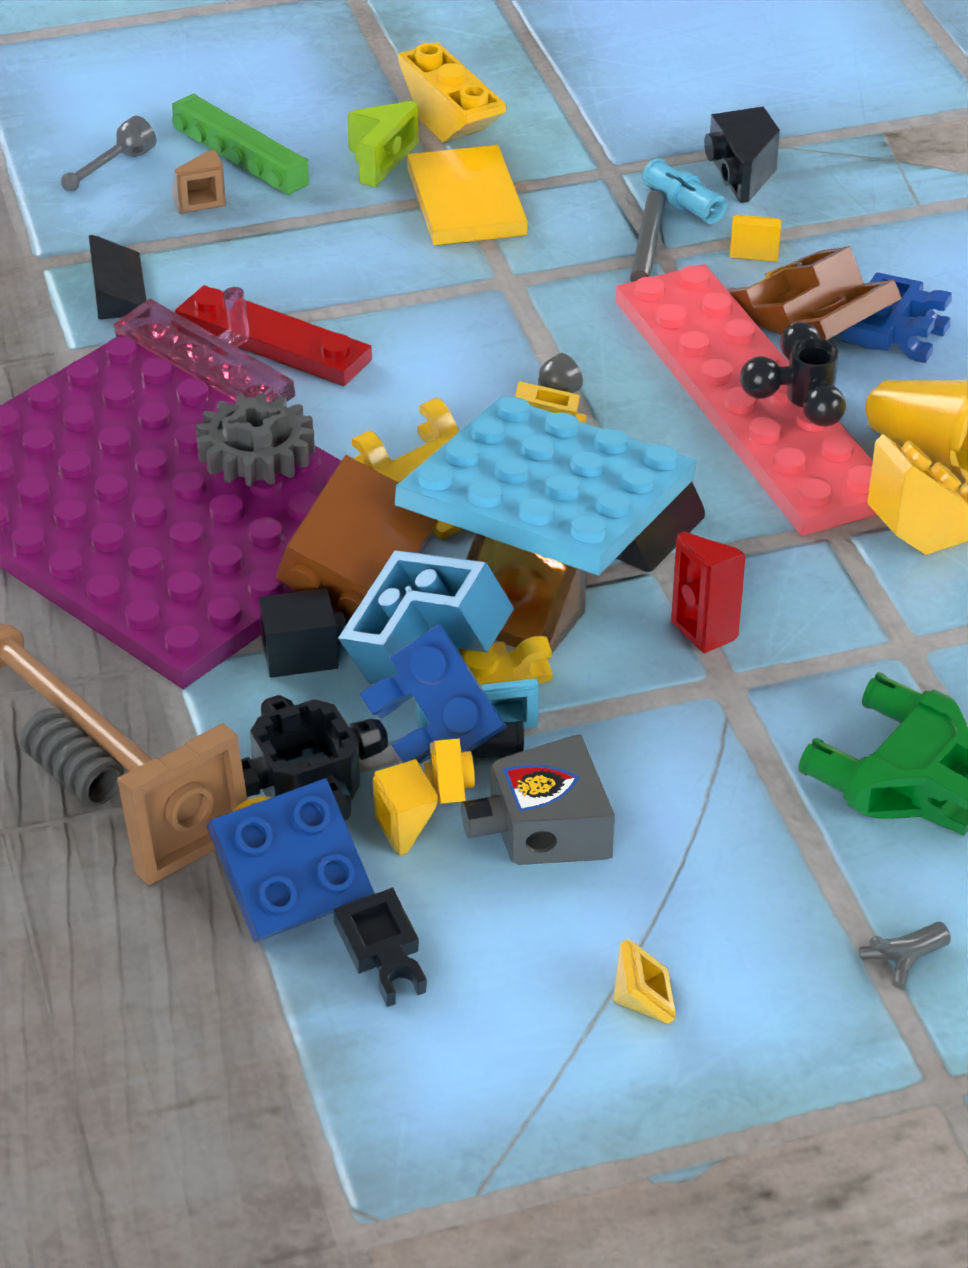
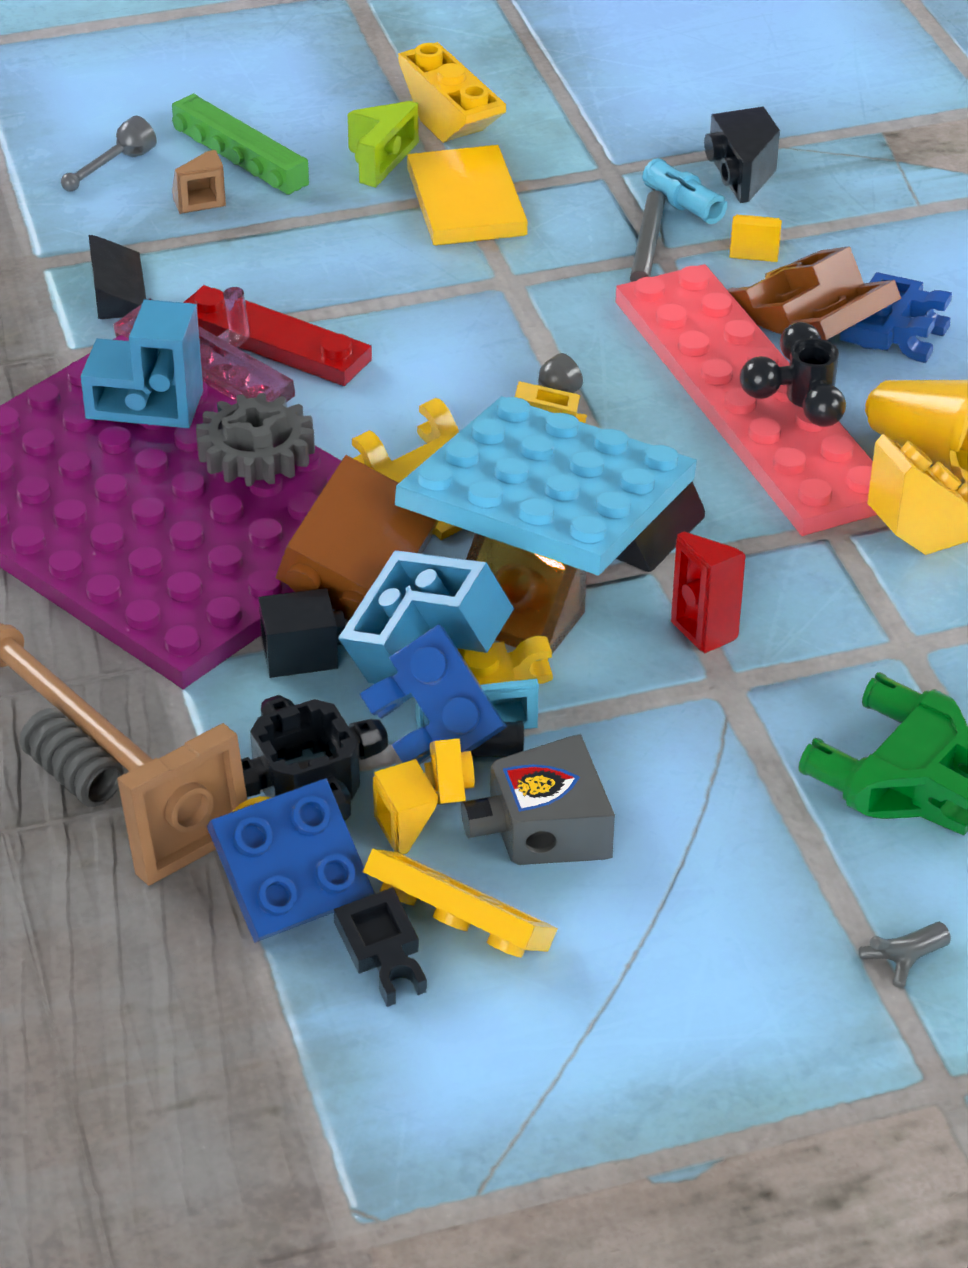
(150, 376): none -> dark azure brick
(460, 904): none -> yellow plate
(643, 983): yellow slope -> none

